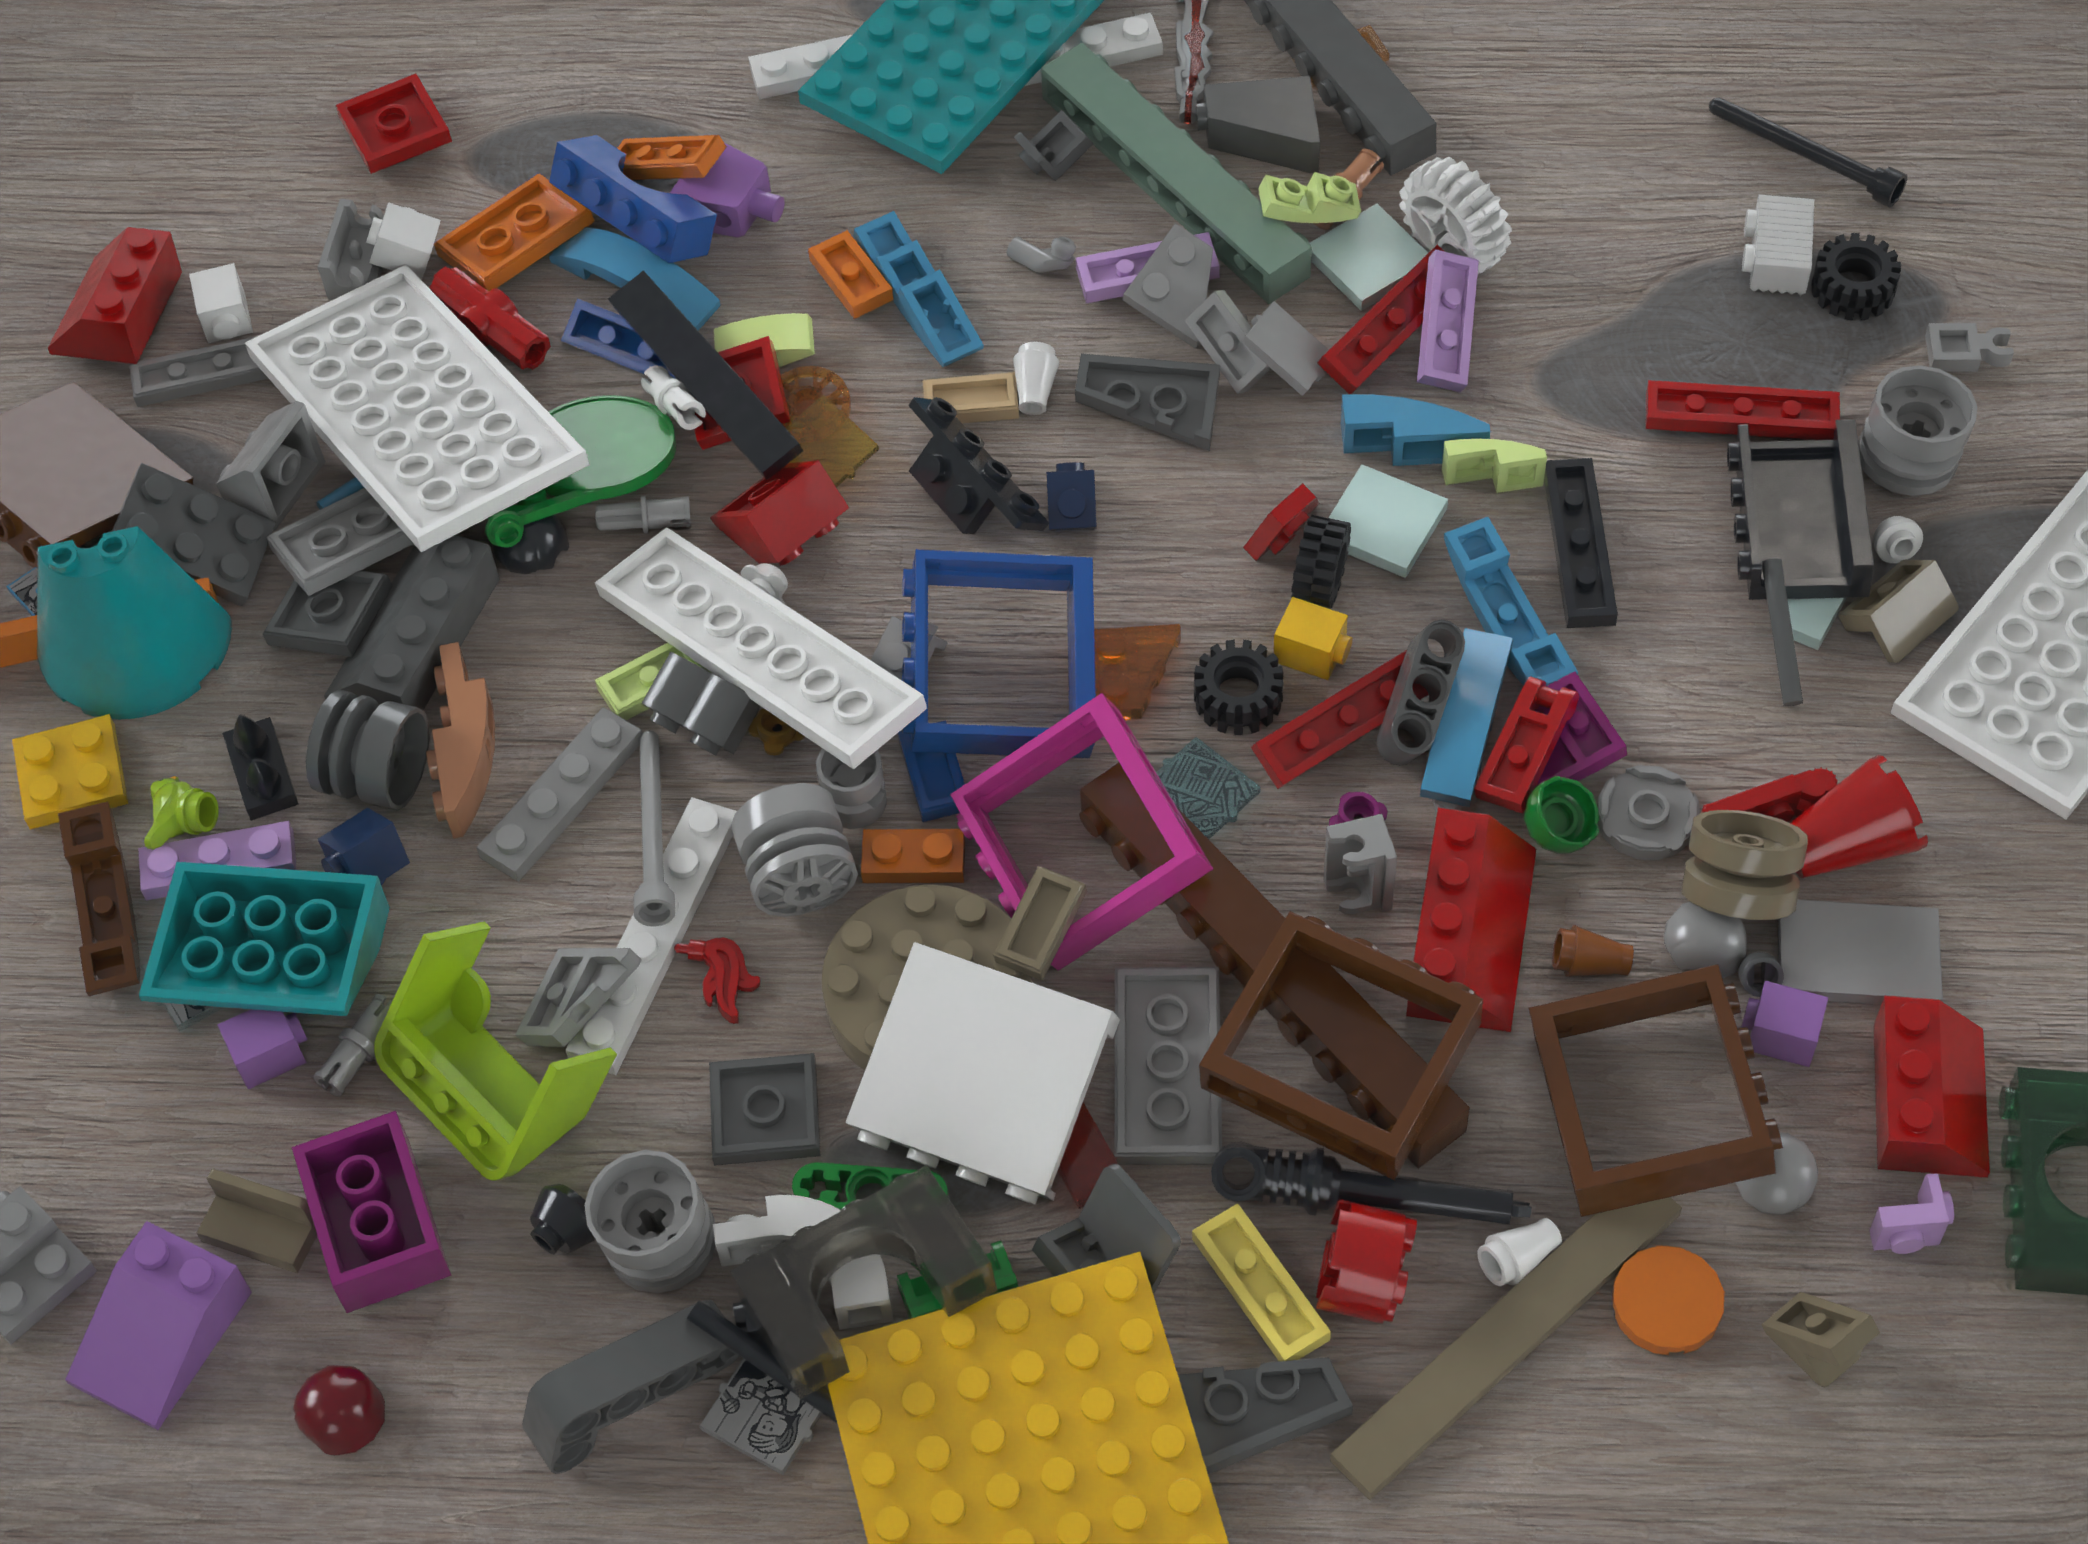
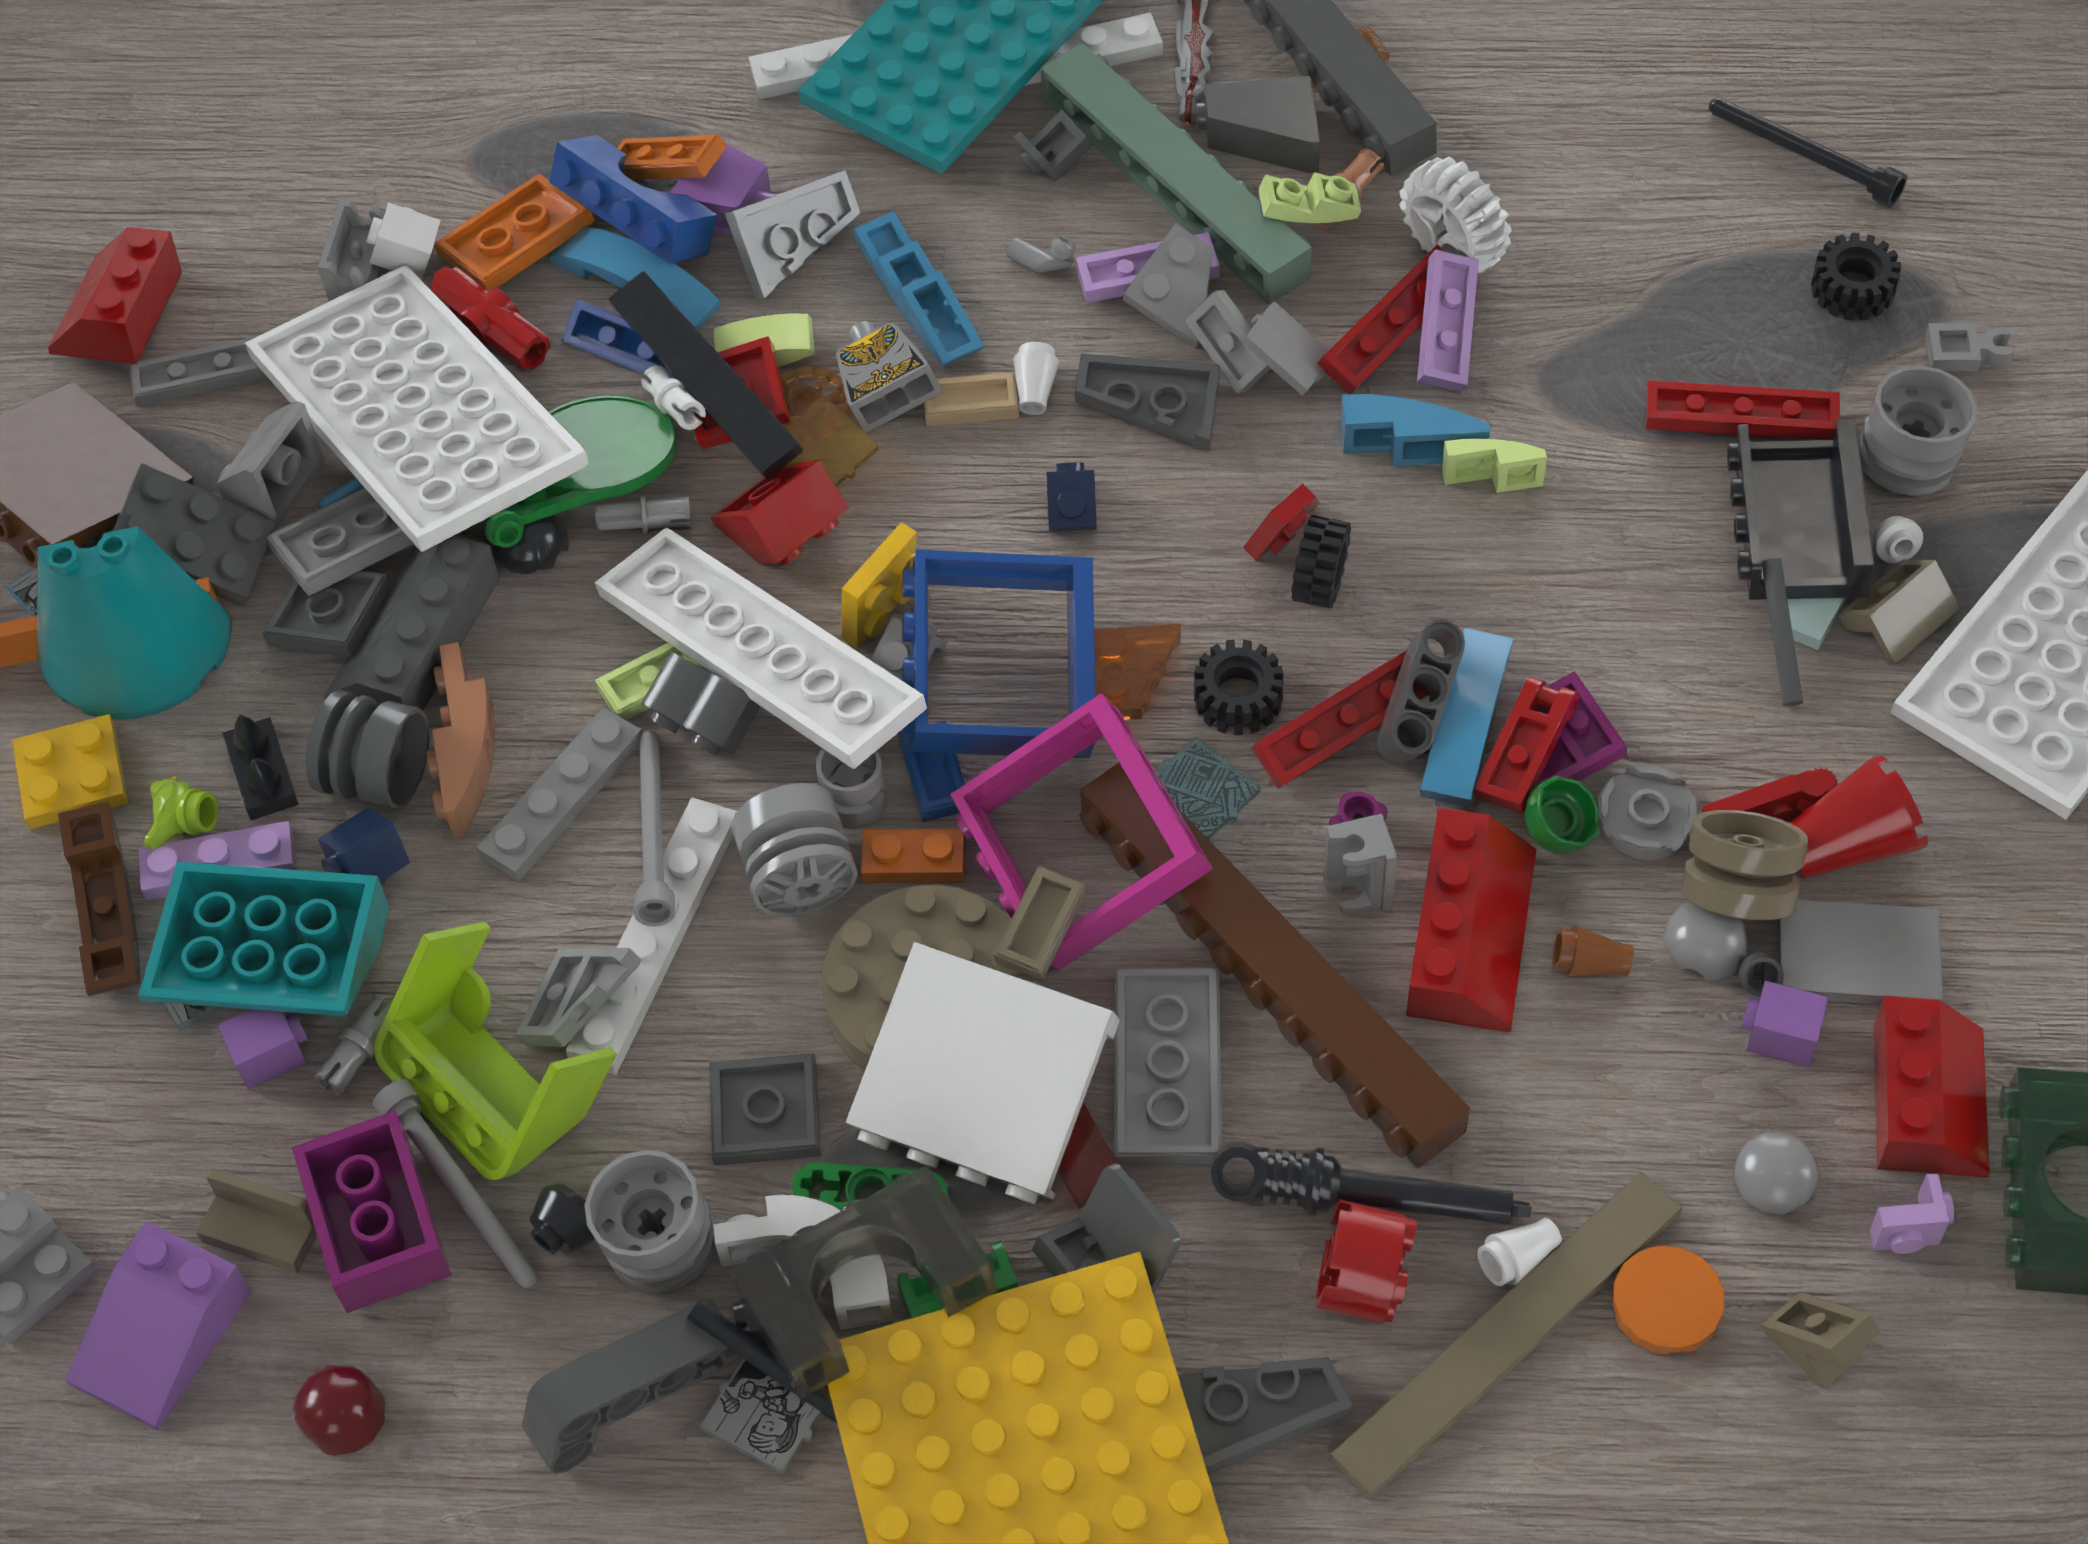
(221, 303): white brick -> none
(393, 123): red plate -> none
(405, 1100): none -> light grey piece
(725, 974): red piece -> none
(767, 578): white plate -> none
(773, 741): pearl gold plate -> none
(789, 227): none -> light grey wing
(850, 274): orange plate -> none
(877, 587): none -> yellow plate
(883, 374): none -> light grey torso
(964, 475): black bracket -> none
(1261, 1285): light yellow plate -> none
(1308, 1115): reddish brown window -> none
(1312, 638): yellow brick -> none
(1366, 256): light aqua tile -> none
(1388, 519): light aqua tile -> none
(1502, 605): dark azure slope -> none
(1580, 543): black plate -> none
(1671, 1173): reddish brown window -> none
(1780, 244): white brick -> none

